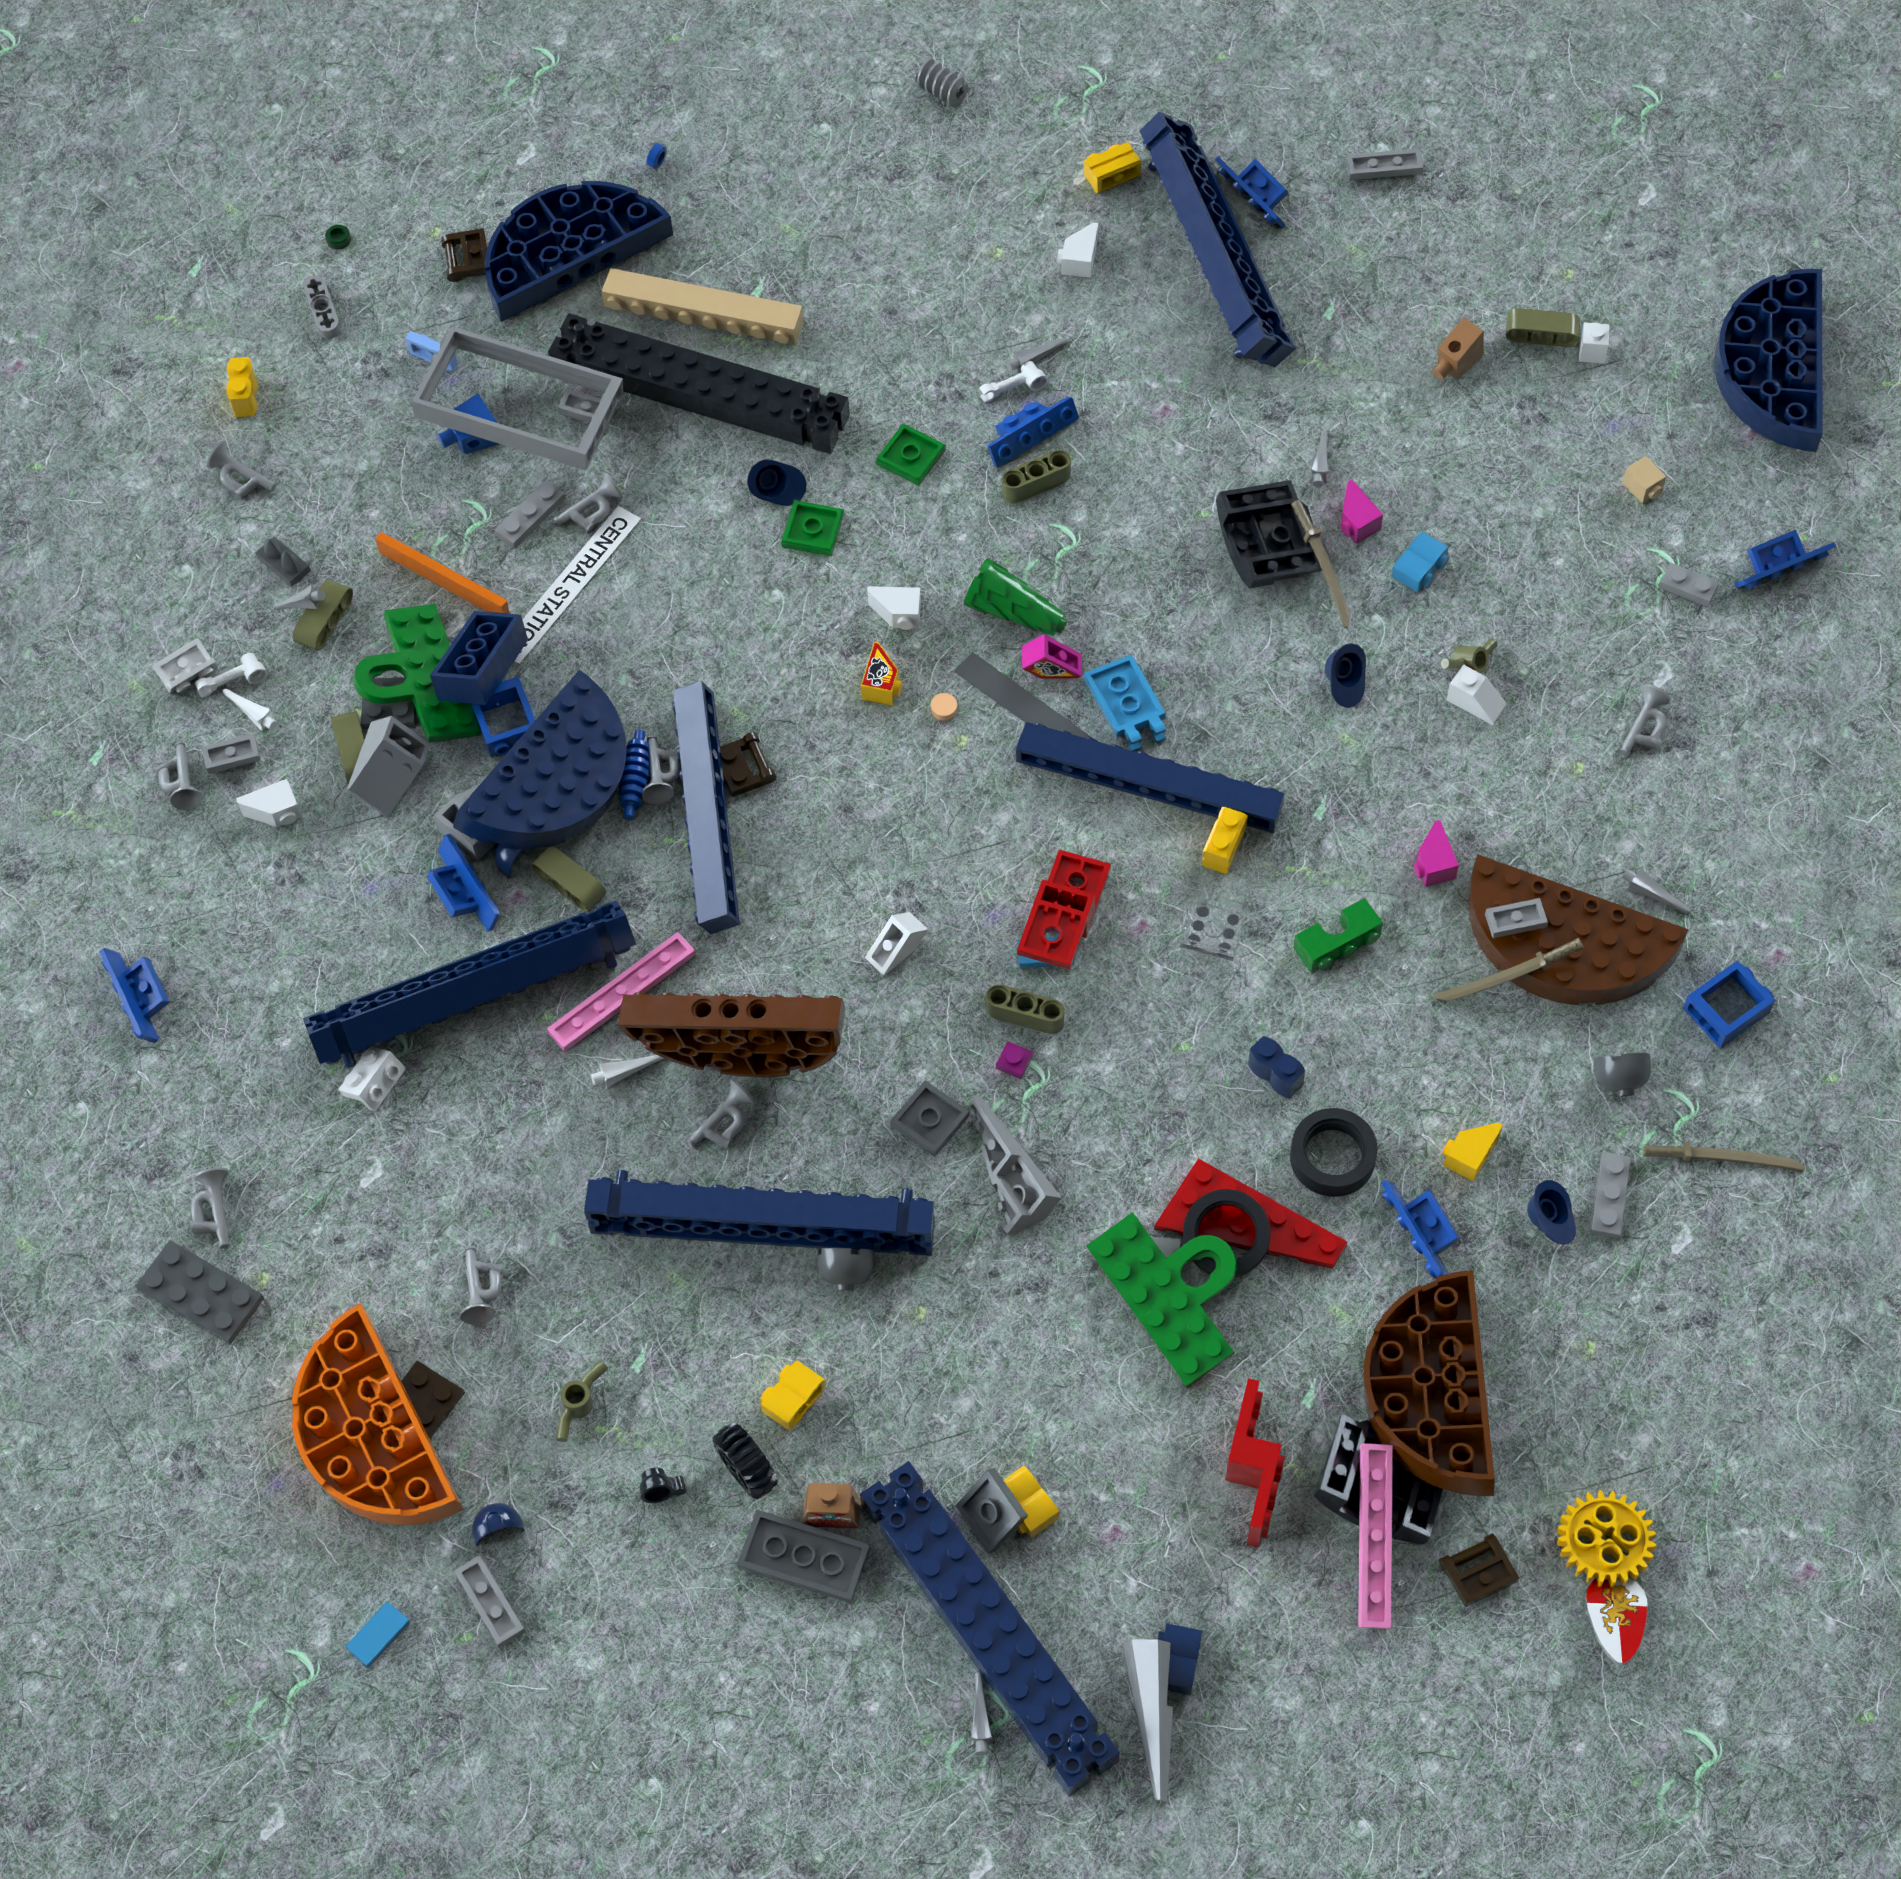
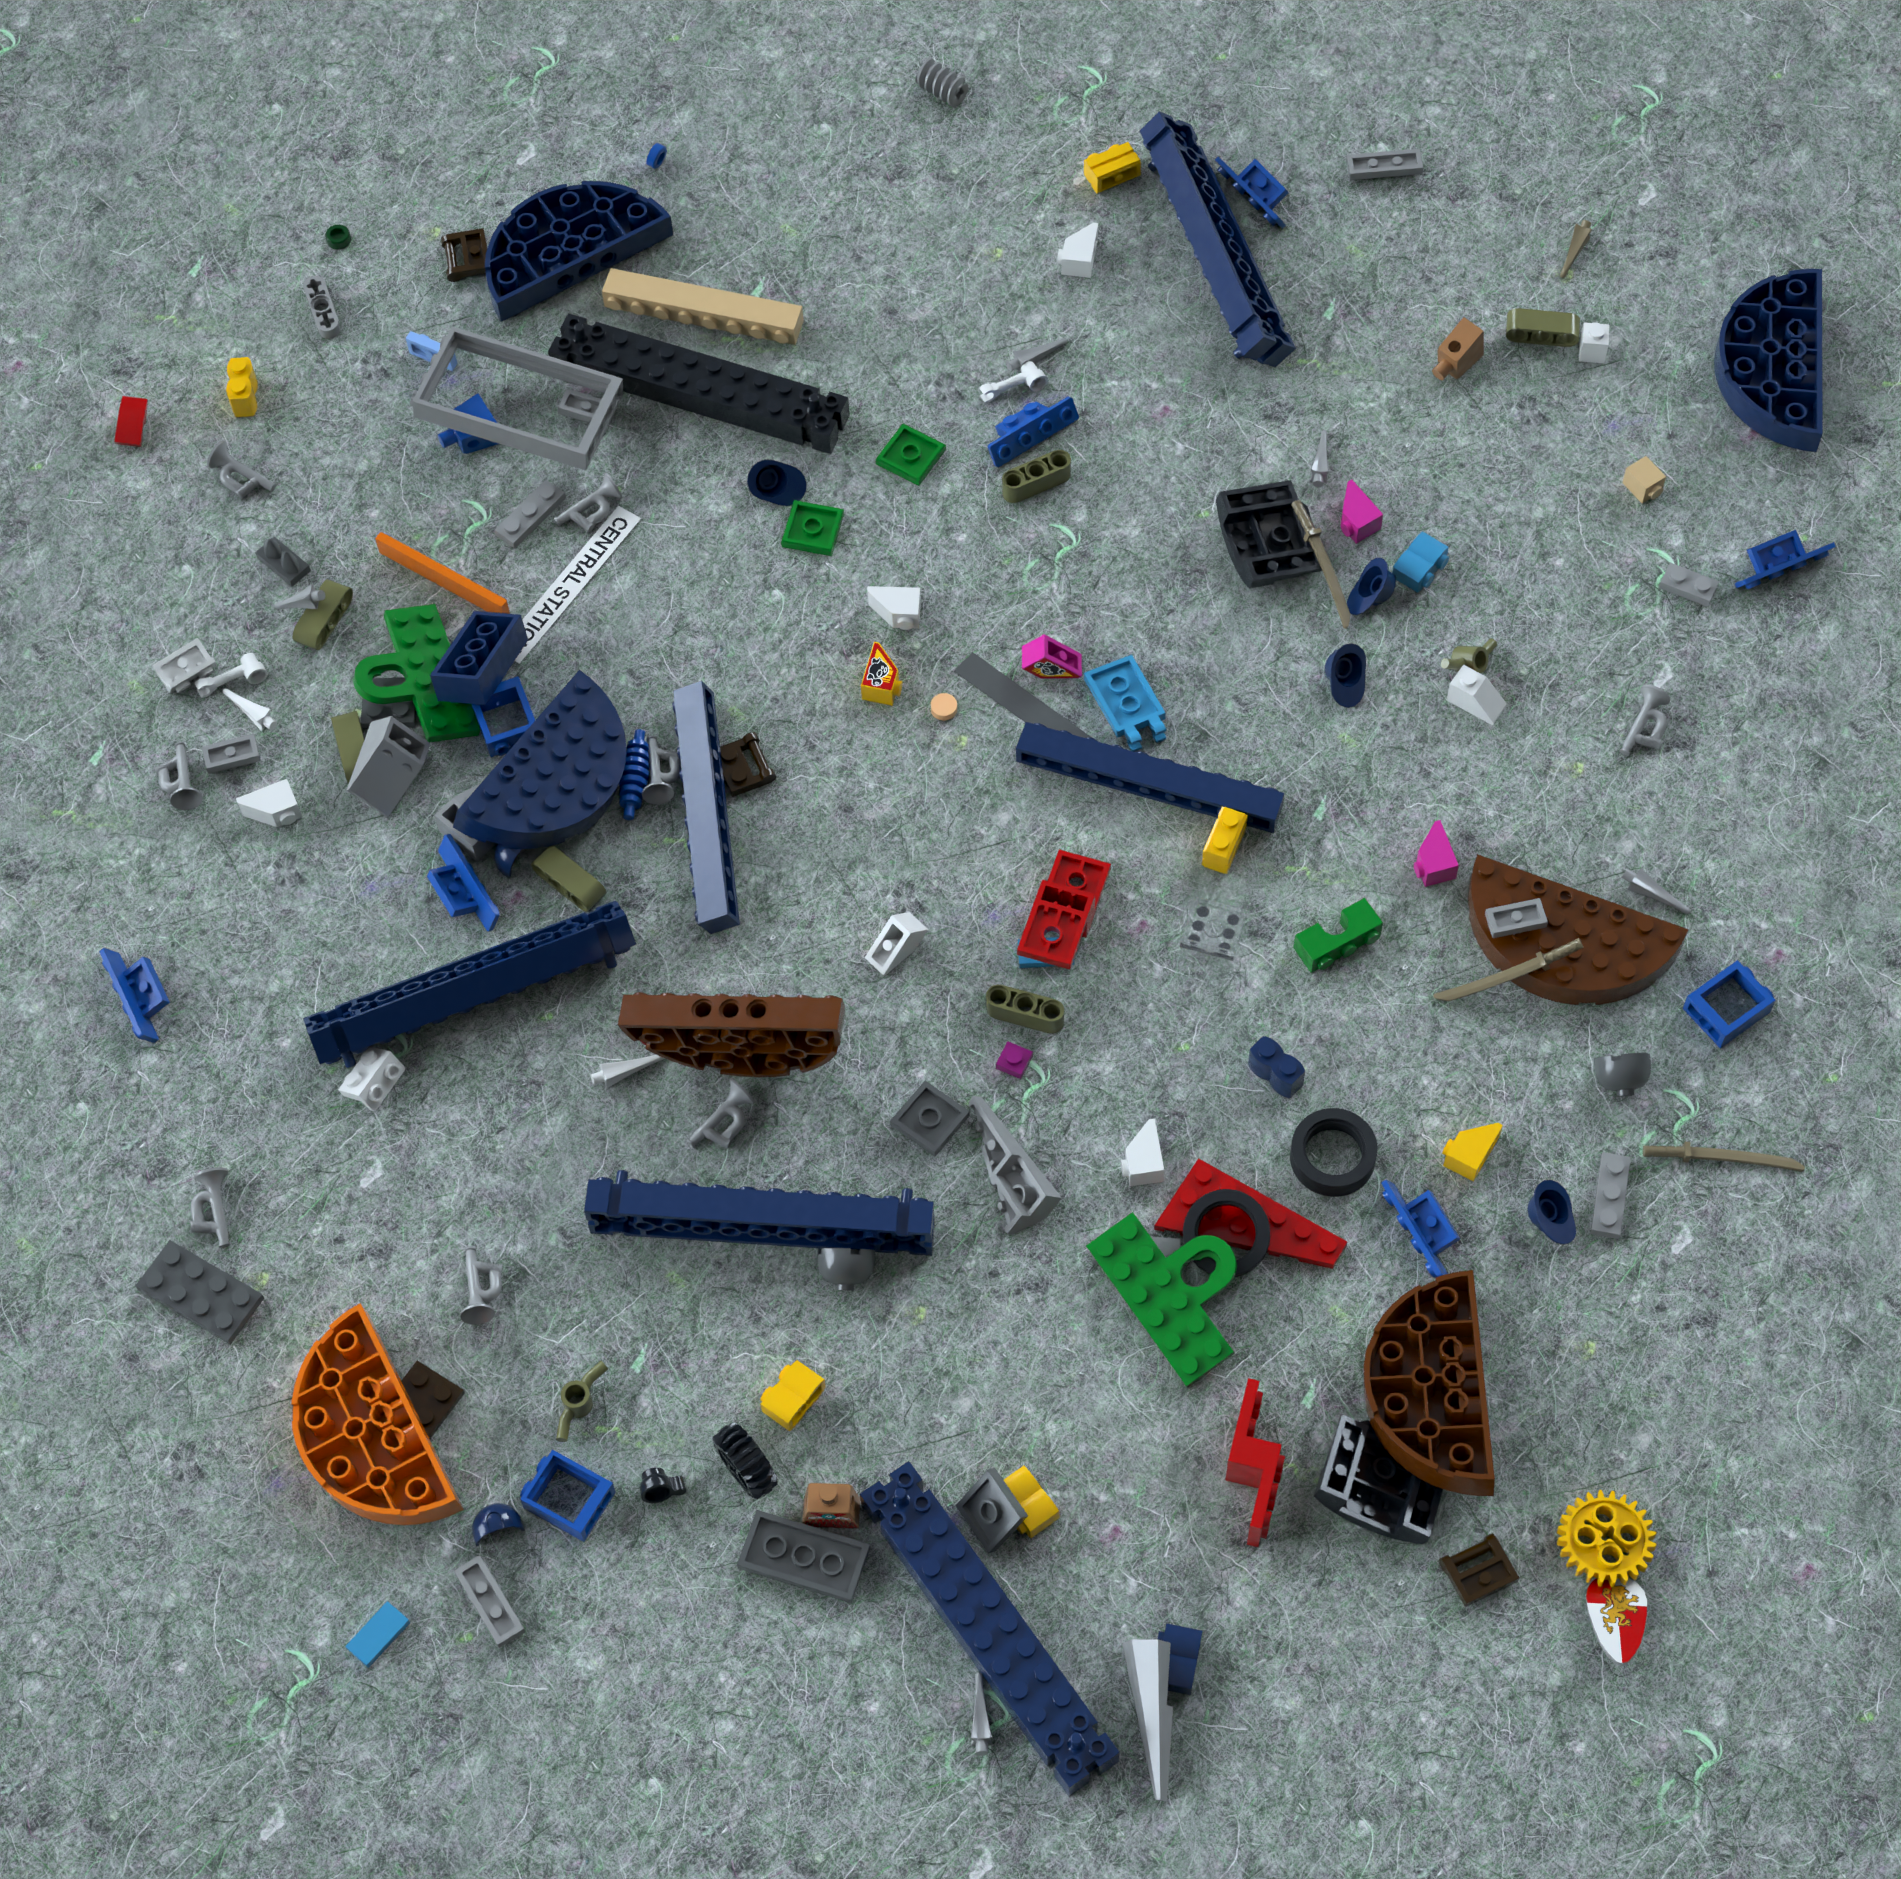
(131, 421): none -> red slope
(592, 1509): none -> blue window
(608, 999): bright pink plate -> none
(1010, 599): green cone -> none
(1143, 1157): none -> white slope
(1372, 588): none -> dark blue piece
(1375, 1536): bright pink plate -> none
(1579, 240): none -> dark tan piece

